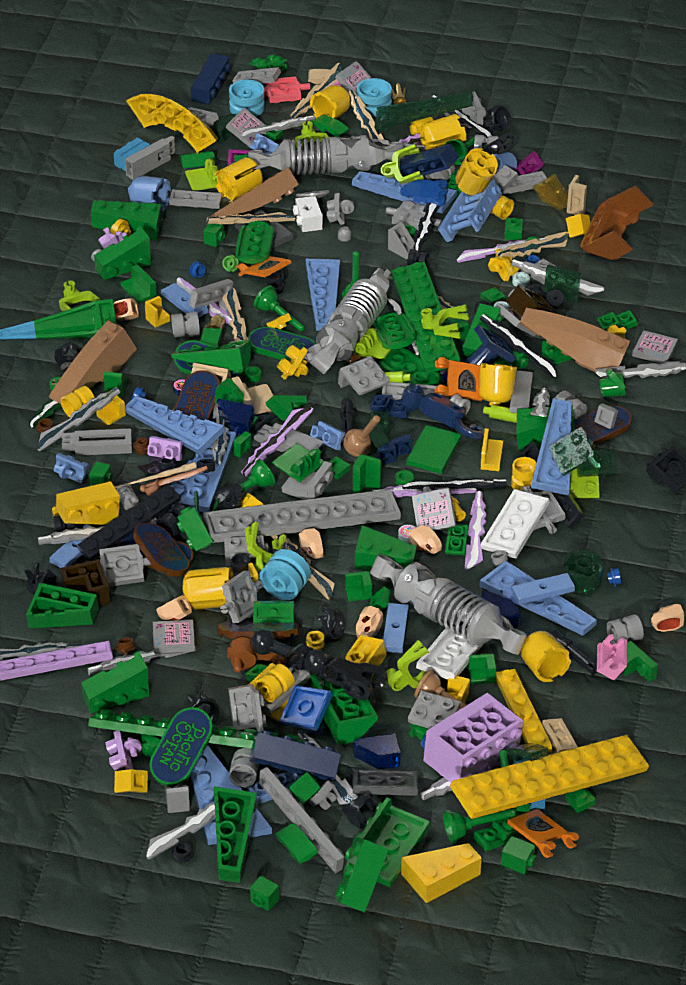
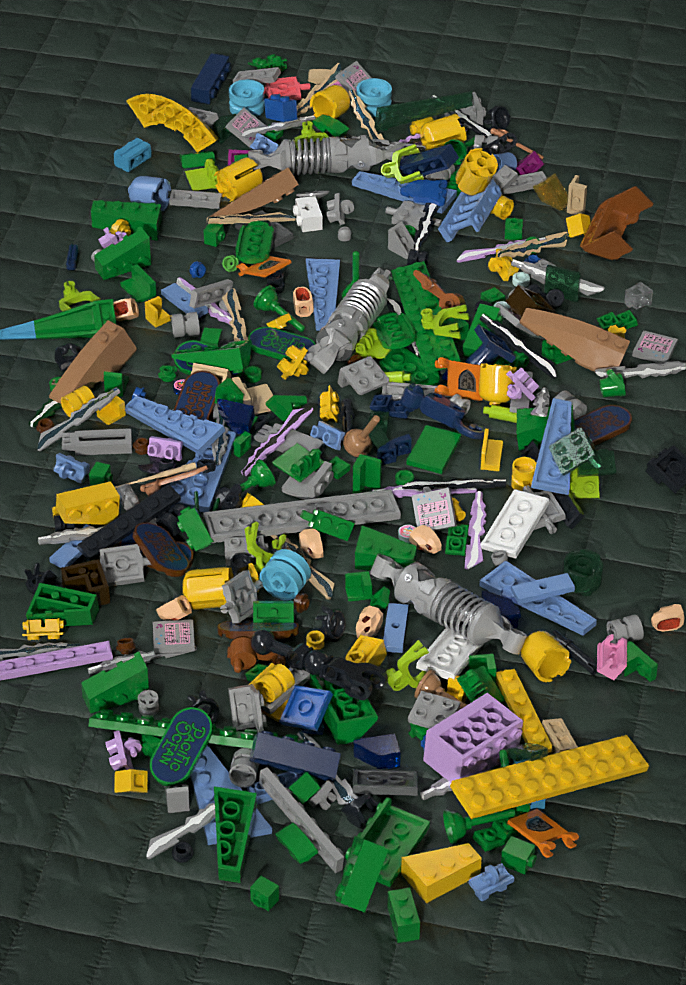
(51, 628): none -> yellow hinge
(72, 257): none -> dark blue axle
(148, 702): none -> light grey wheel
(149, 157): light grey hinge -> none
(167, 373): none -> green plate
(216, 322): pearl gold piece -> none
(280, 108): none -> blue brick
(301, 602): none -> reddish brown plate
(303, 302): none -> light nougat rock
(328, 403): none -> yellow hinge
(328, 523): none -> green hinge
(399, 97): pearl gold piece -> none
(403, 915): none -> green brick
(447, 300): none -> dark orange piece
(479, 682): none -> green hinge
(490, 881): none -> medium blue hips
(500, 132): none -> nougat sword
(515, 391): none -> lavender hips
(580, 799): green plate -> none
(606, 415): light grey tile -> none
(614, 576): blue plate -> none
(638, 296): none -> clear brick

